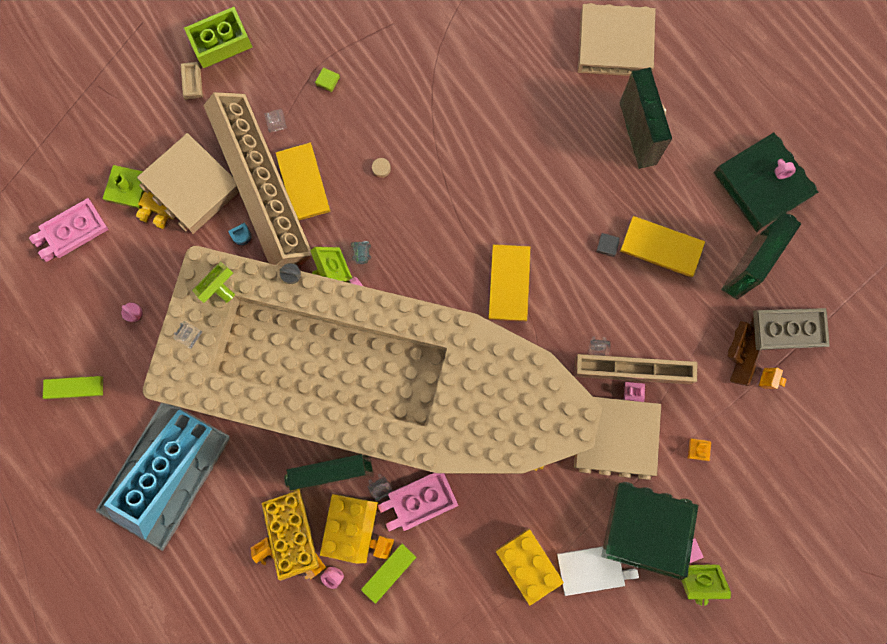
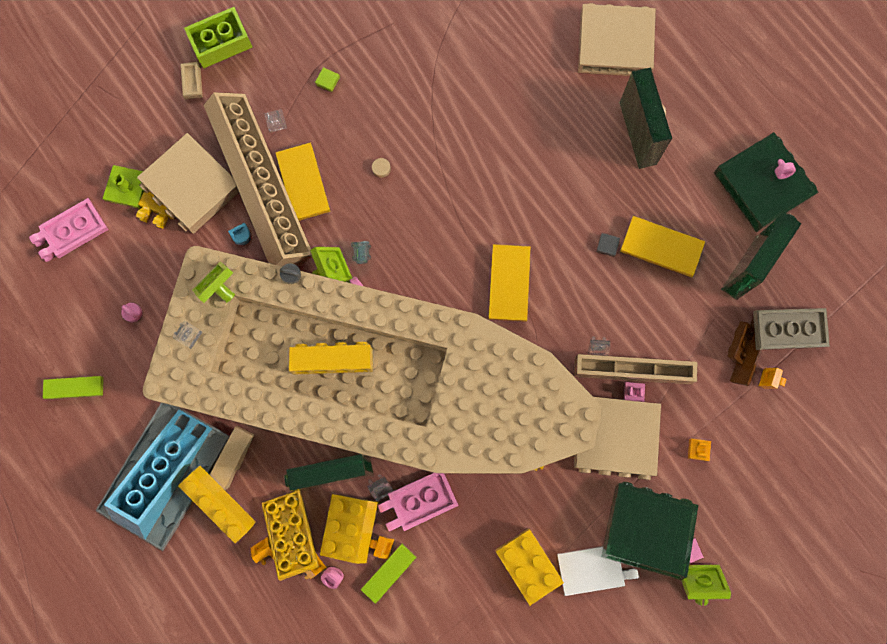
(217, 504): none -> yellow brick
(231, 457): none -> tan slope
(330, 359): none -> yellow brick

